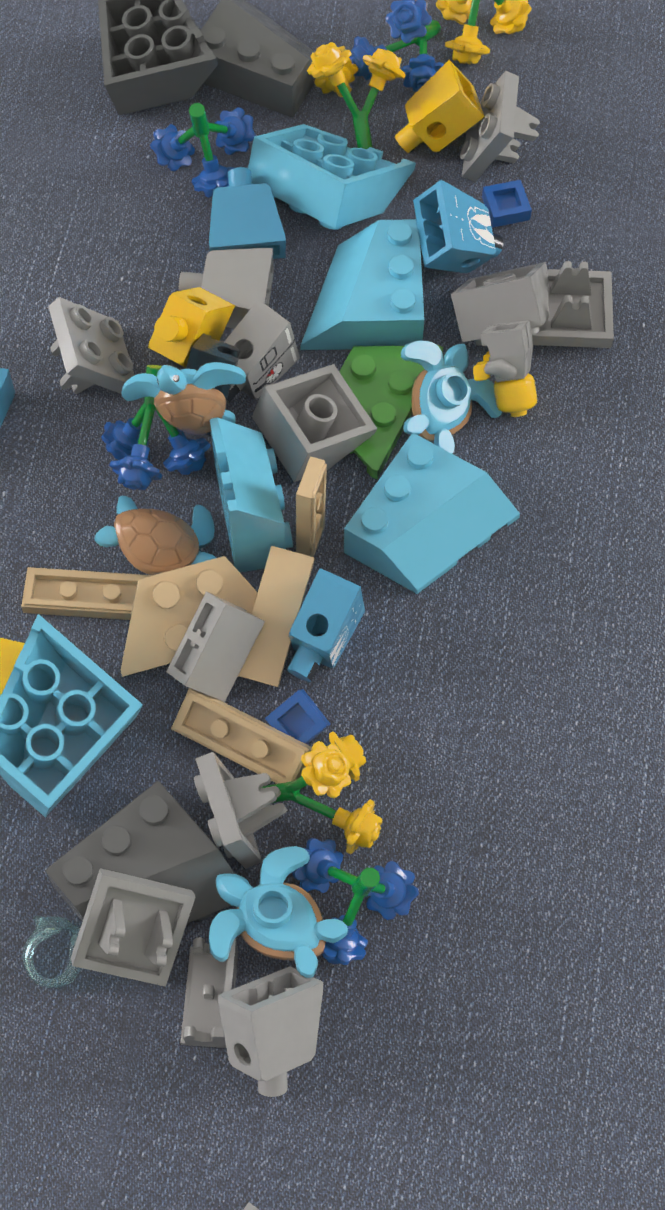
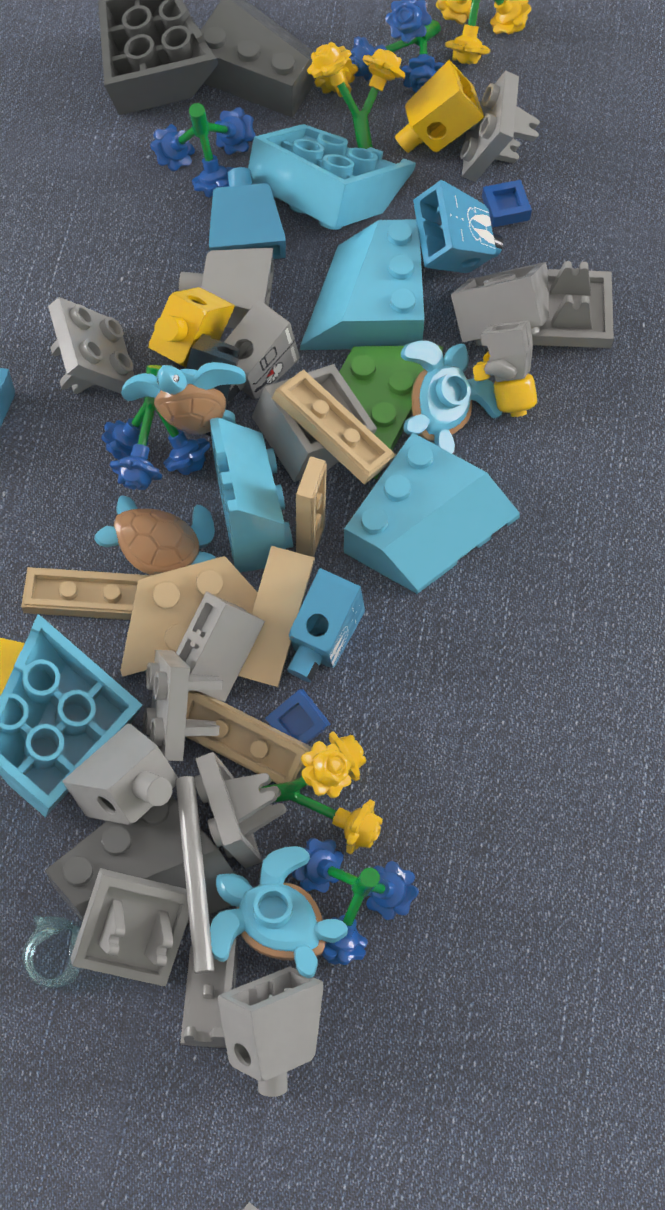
(122, 778): none -> light grey torso
(166, 719): none -> light grey plate
(194, 875): none -> light grey bar
(333, 426): none -> tan tile

